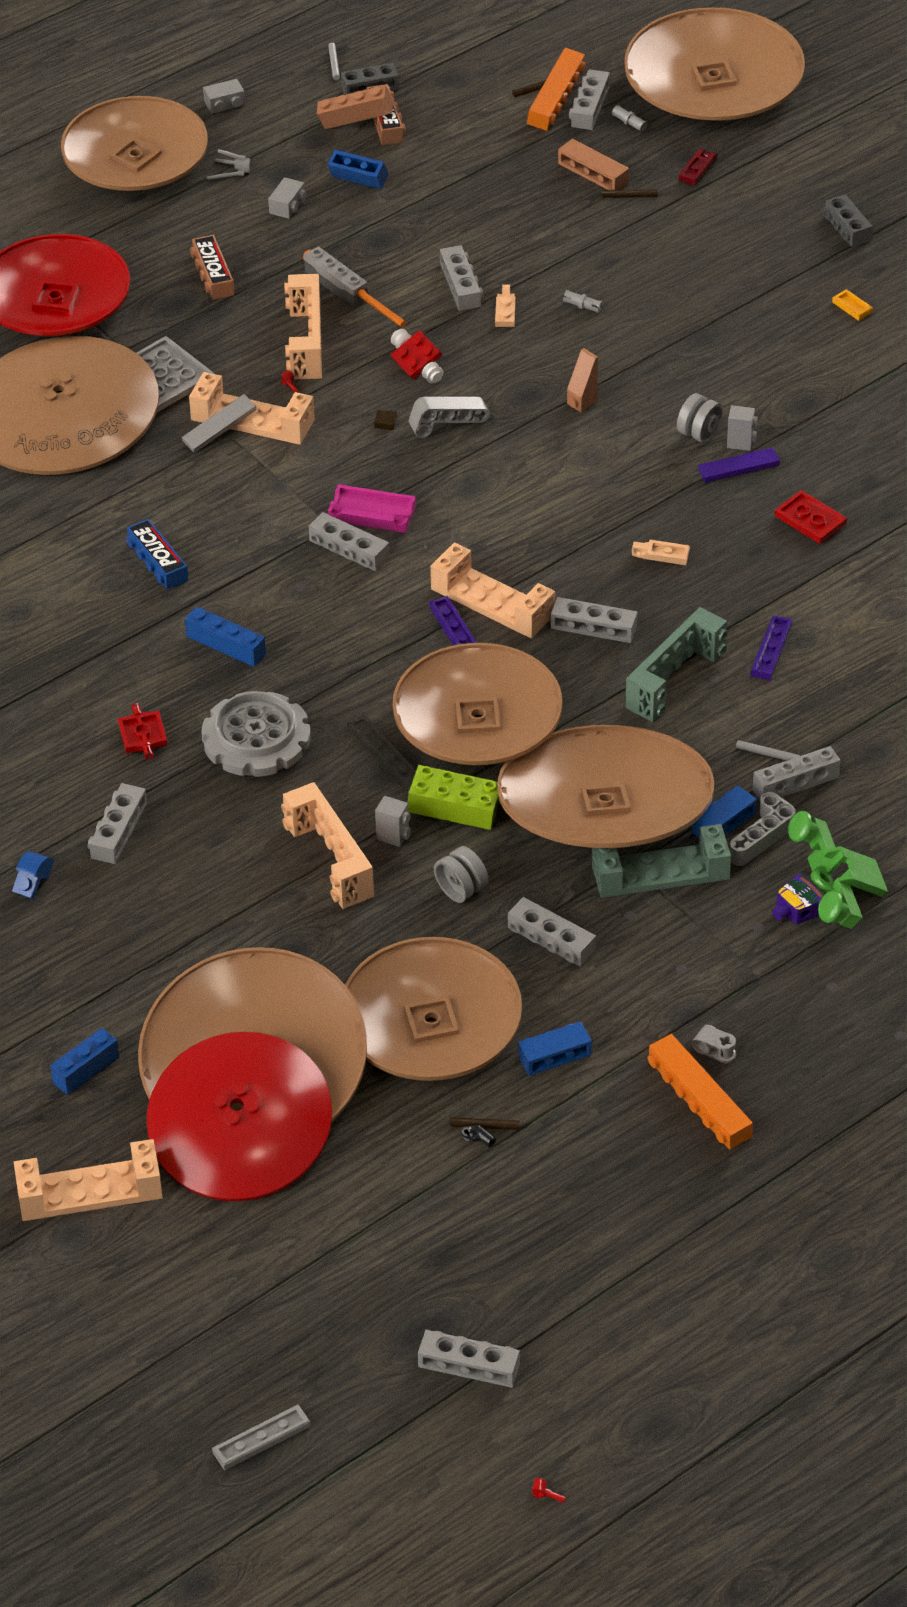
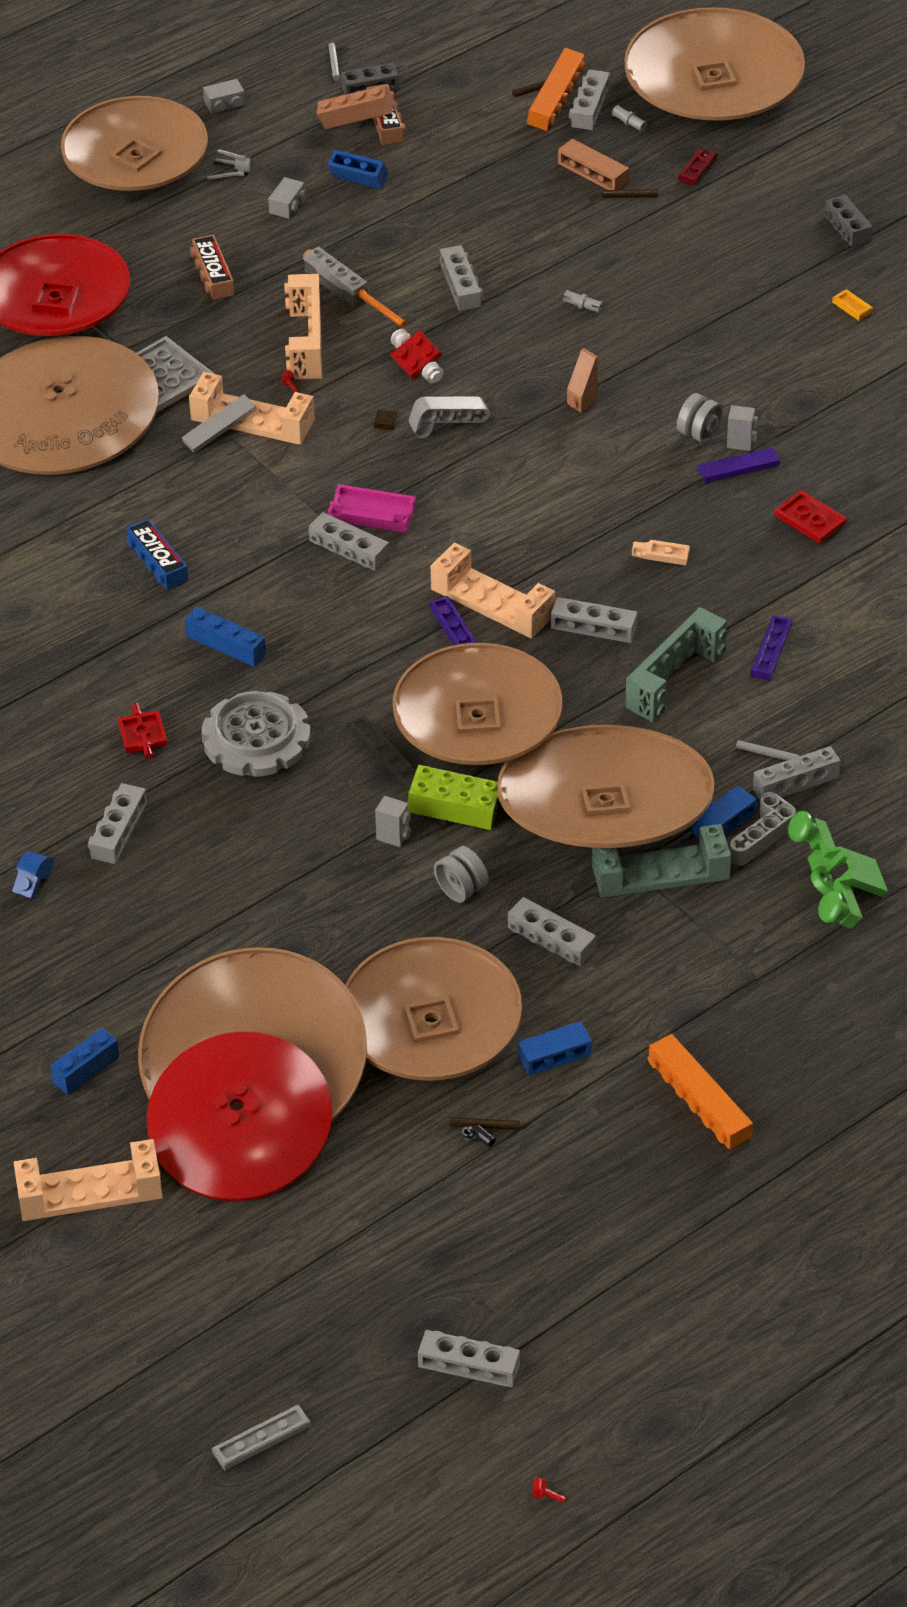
(353, 874): light nougat plate -> none
(505, 308): light nougat hinge -> none
(713, 1042): light grey piece -> none
(798, 900): torso -> none

